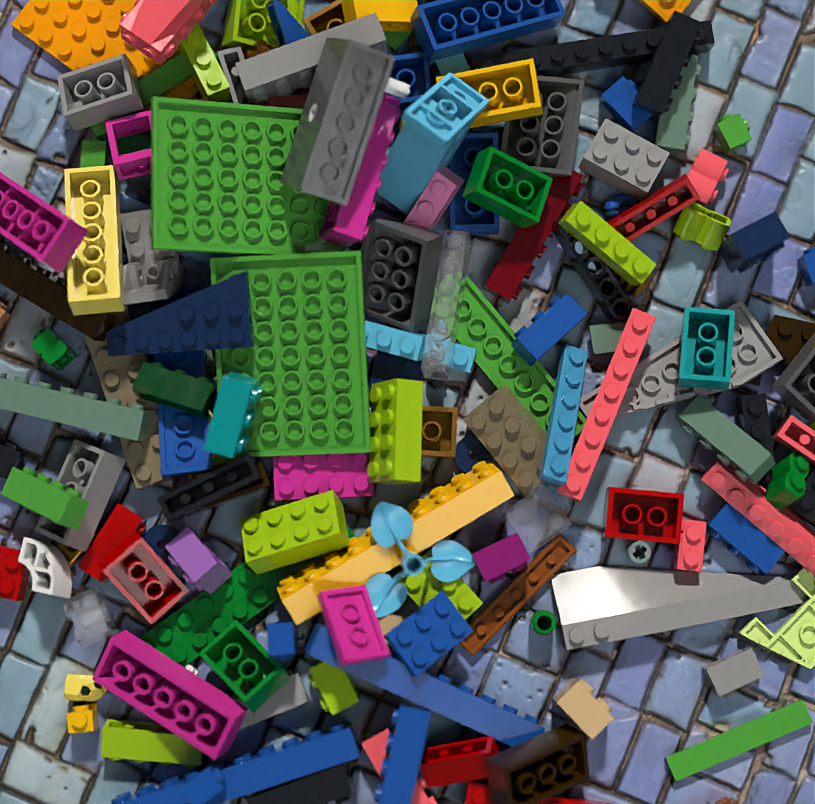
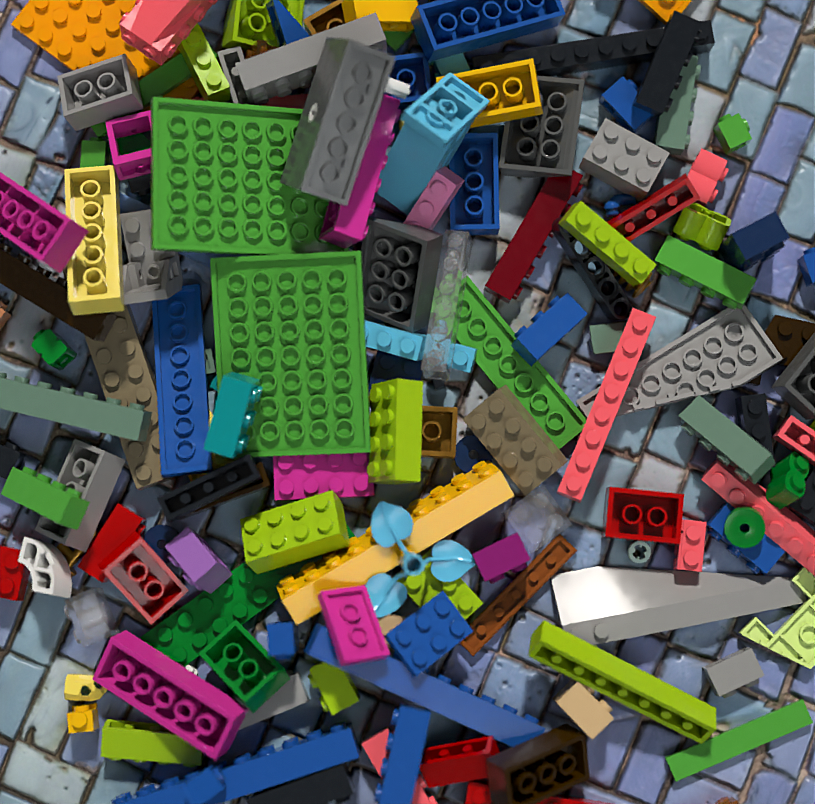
(174, 389): dark green brick -> none
(202, 321): dark blue wing -> none
(507, 187): green brick -> none
(550, 622): green brick -> none
(563, 415): dark azure plate -> none
(622, 682): none -> lime brick
(704, 272): none -> bright green brick
(706, 348): teal brick -> none
(741, 516): none -> green piece

